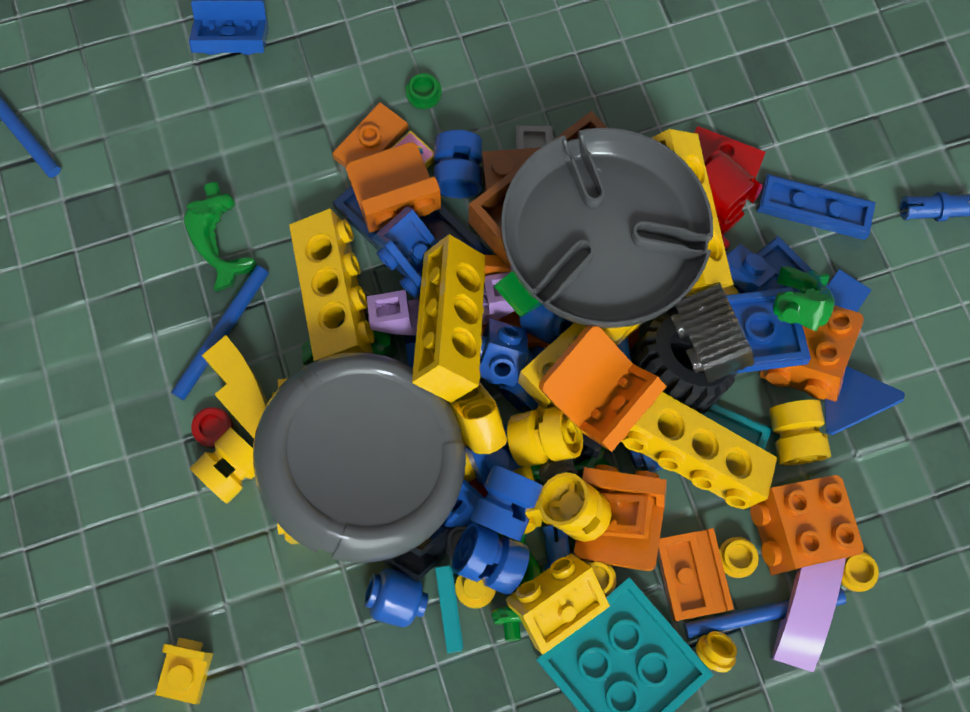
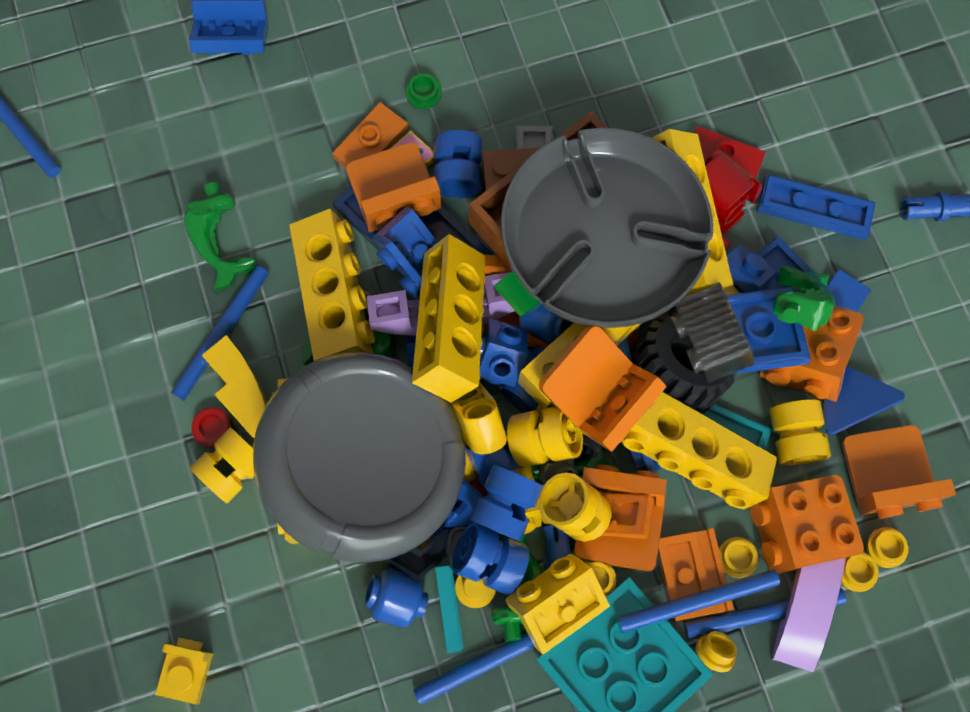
(472, 669): none -> blue bar
(698, 601): none -> blue bar
(887, 547): none -> yellow plate
(893, 472): none -> orange bracket

